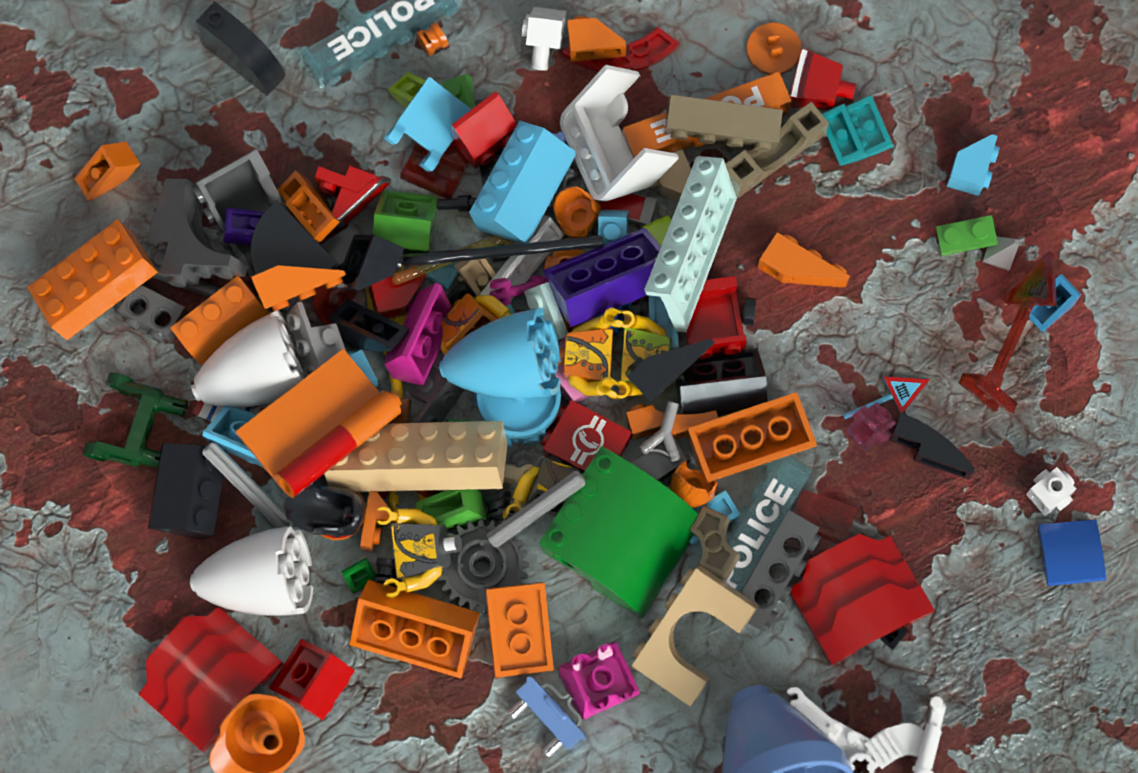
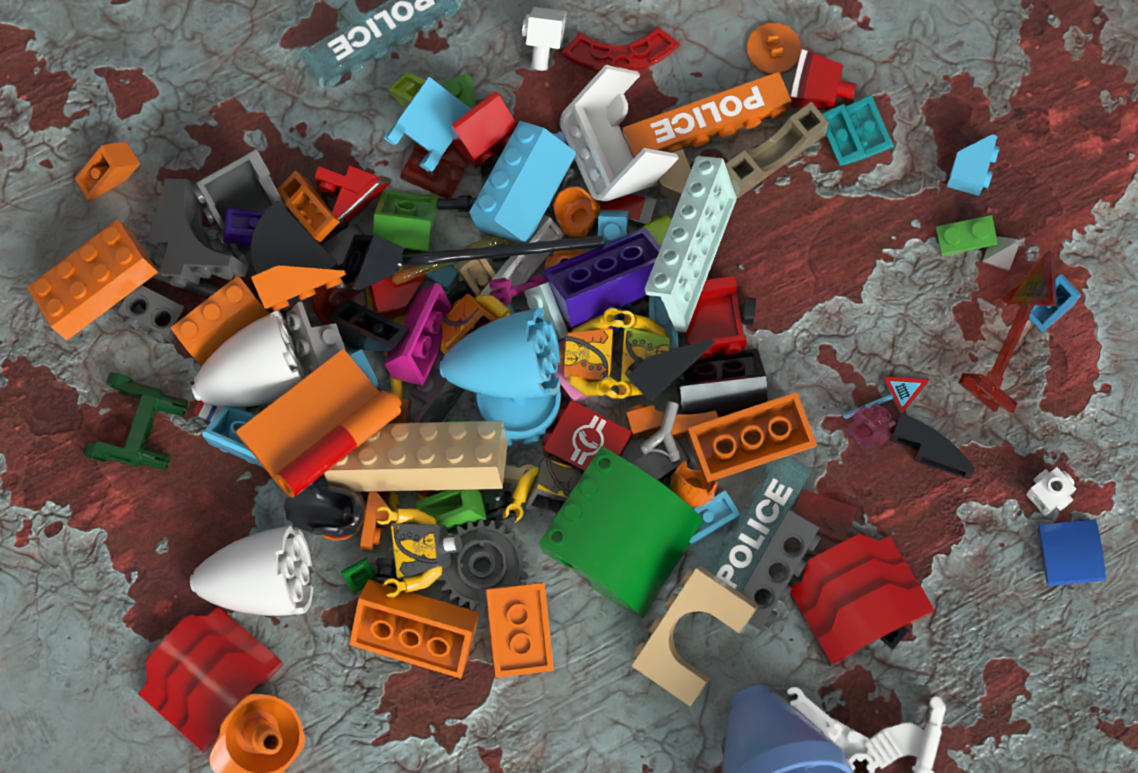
(185, 492): black slope -> none
(239, 48): black brick -> none
(245, 484): light grey axle -> none
(312, 679): red slope -> none
(432, 39): orange wheel -> none
(536, 509): light grey axle -> none
(550, 714): medium blue piece -> none
(593, 40): orange slope -> none
(598, 680): dark pink slope -> none
(716, 553): dark tan tile -> none
(723, 122): dark tan brick -> none
(796, 265): orange slope -> none

